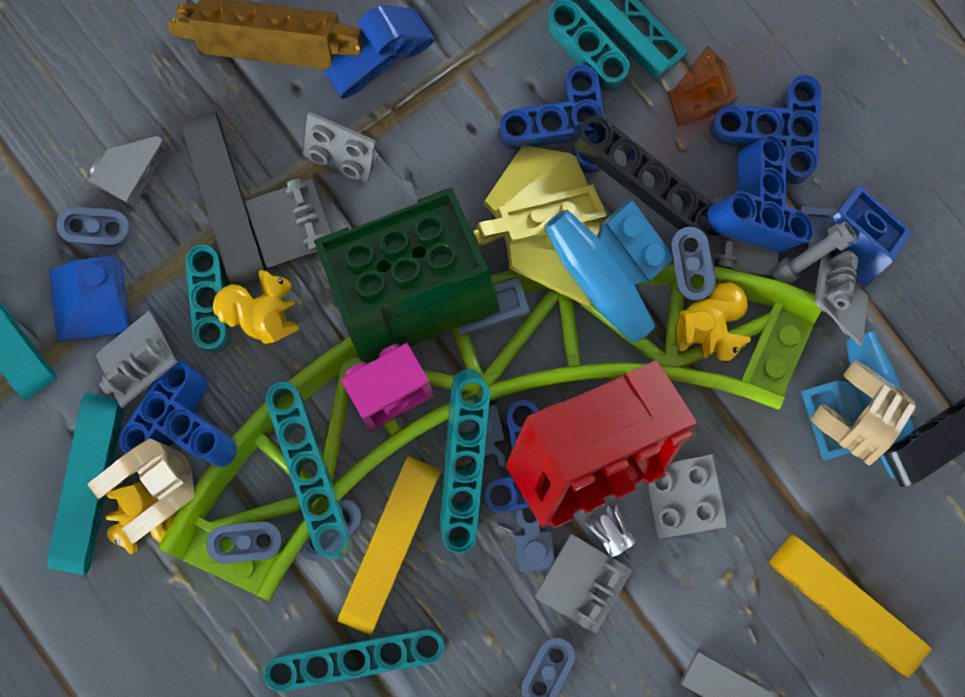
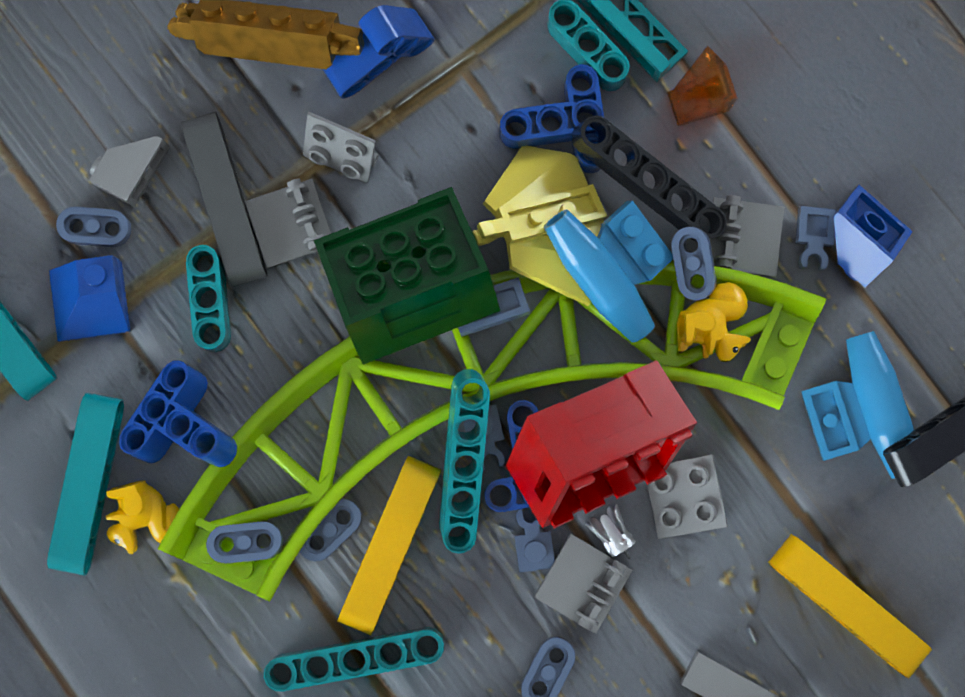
(134, 359): light grey hinge -> none
(164, 474): tan piece -> none
(258, 317): yellow animal -> none
(298, 455): teal beam -> none
(387, 386): dark pink brick -> none
(759, 206): blue beam -> none
(781, 122): blue beam -> none
(839, 237): light grey bar -> none
(840, 294): light grey hinge -> none
(878, 423): tan piece -> none

